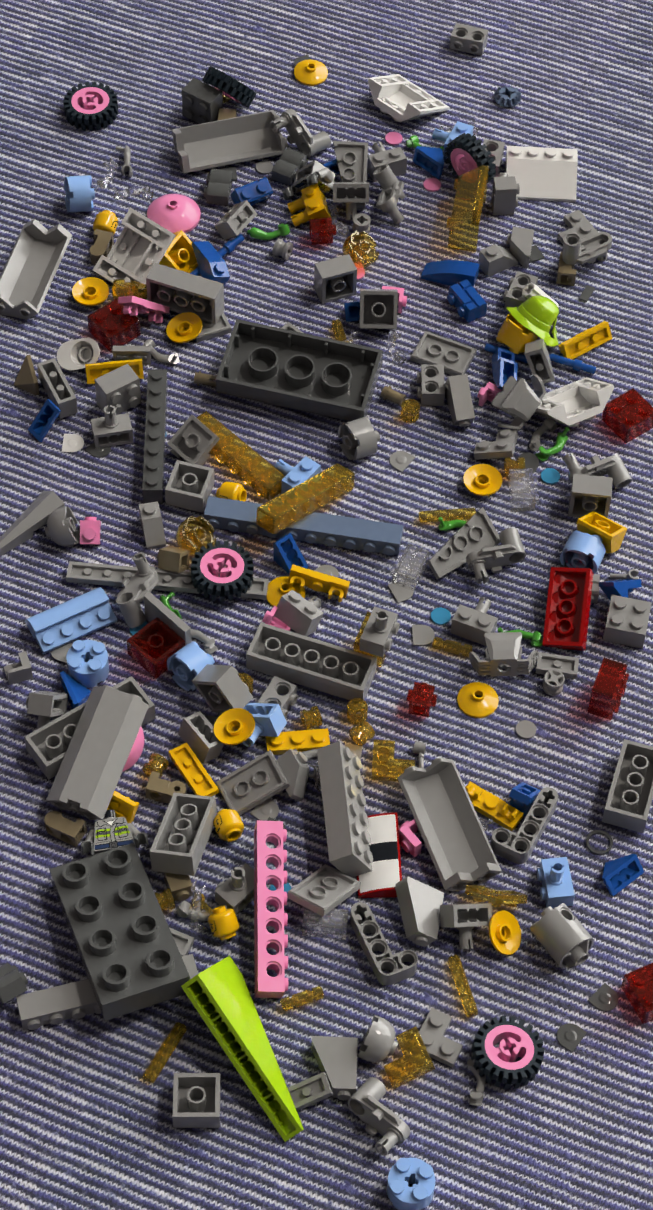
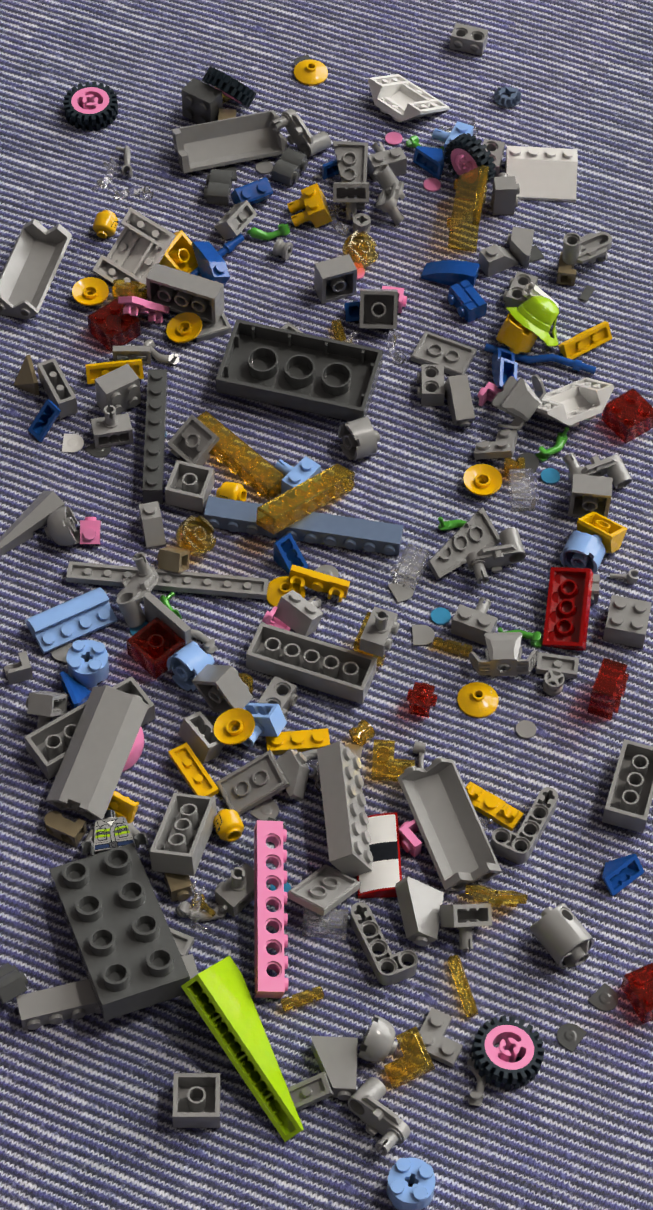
(77, 353): white piece -> none
(79, 193): light blue brick -> none
(102, 245): dark tan leg -> none
(156, 763): clear yellow wheel -> none
(162, 789): dark tan leg -> none
(164, 1052): clear yellow axle -> none
(165, 899): clear yellow wheel -> none
(175, 212): bright pink dish -> none
(204, 379): dark tan pin -> none
(210, 563): wheel -> none
(223, 922): yellow head -> none
(310, 175): light grey torso -> none
(311, 718): clear yellow wheel -> none
(321, 231): clear red brick -> none
(354, 706): clear yellow wheel -> none
(392, 395): dark tan pin -> none
(401, 460): light grey piece -> none
(410, 411): clear yellow wheel -> none
(447, 515): clear yellow axle -> none
(504, 932): yellow dish -> none
(523, 797): blue slope -> none
(535, 440): light grey piece -> none
(539, 360): light grey slope -> none
(556, 882): light blue brick -> none
(578, 224): light grey plate -> none
(599, 852): dark grey piece -> none
(619, 587): blue slope -> none

